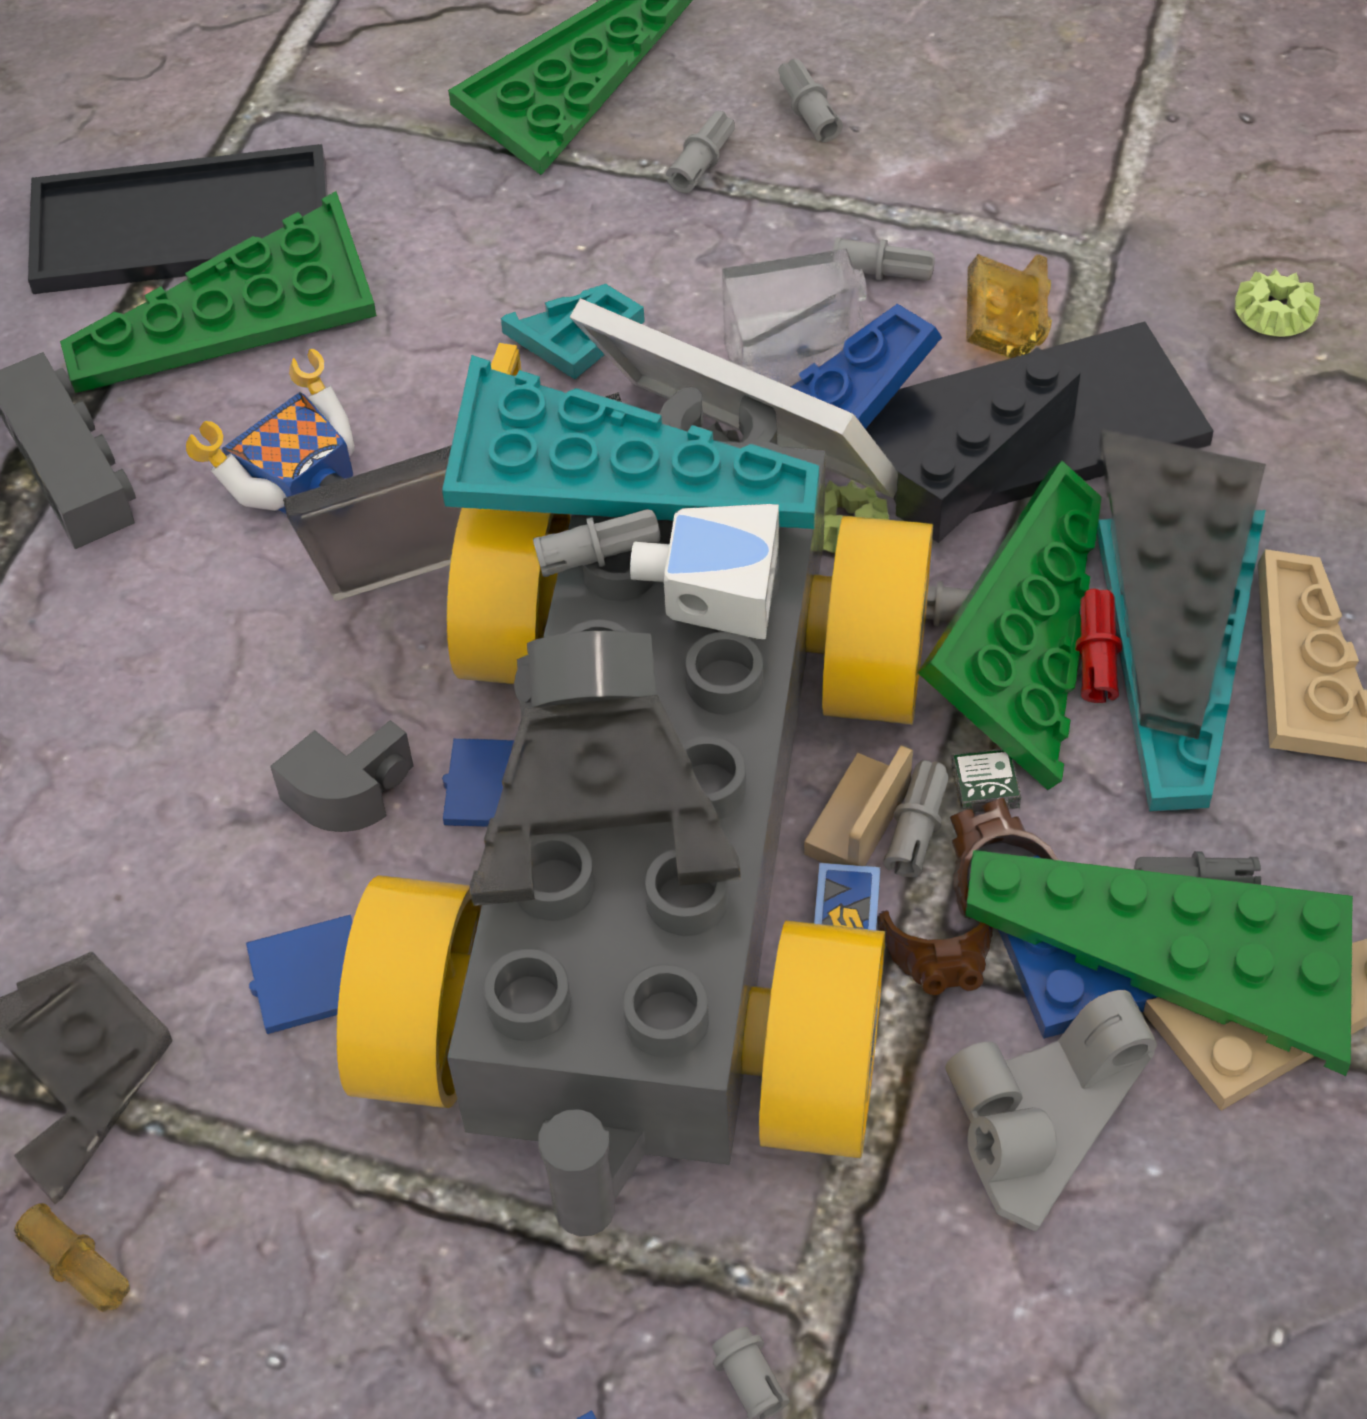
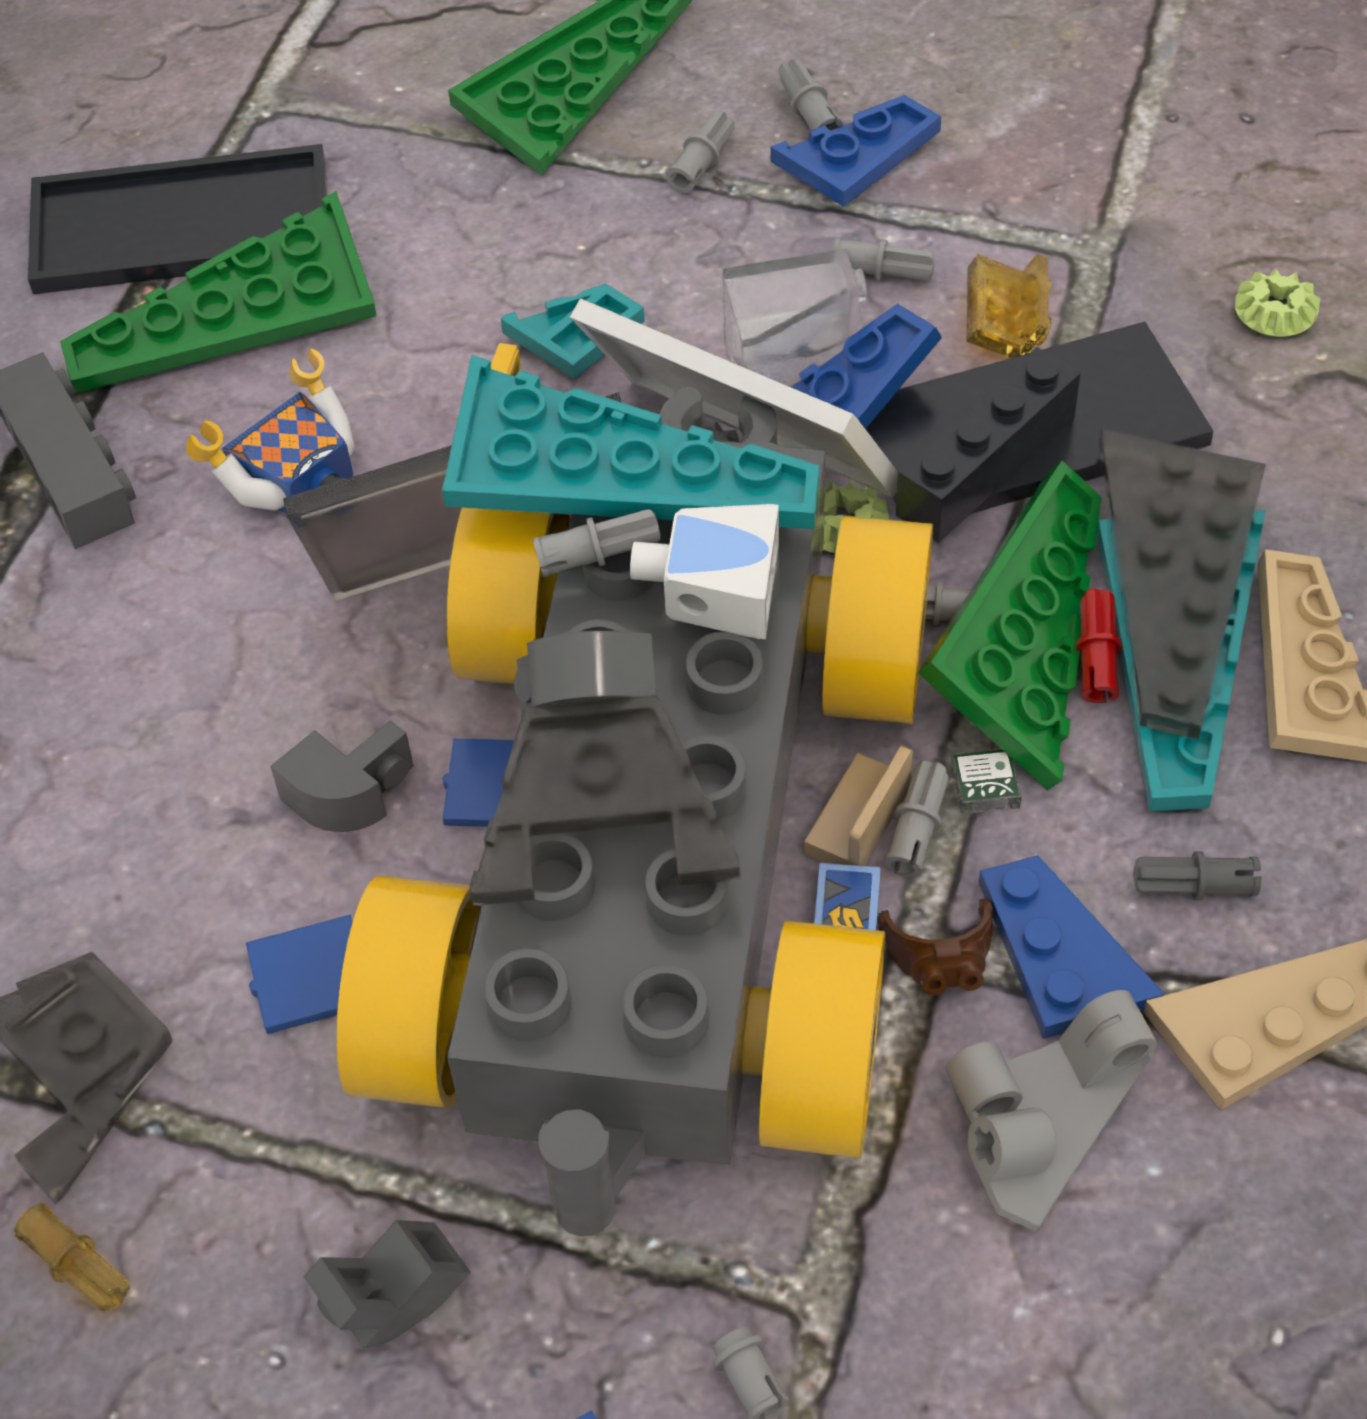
(392, 1285): none -> dark grey brick
(858, 154): none -> blue wing
(986, 829): reddish brown helmet -> none
(1203, 943): green wing -> none

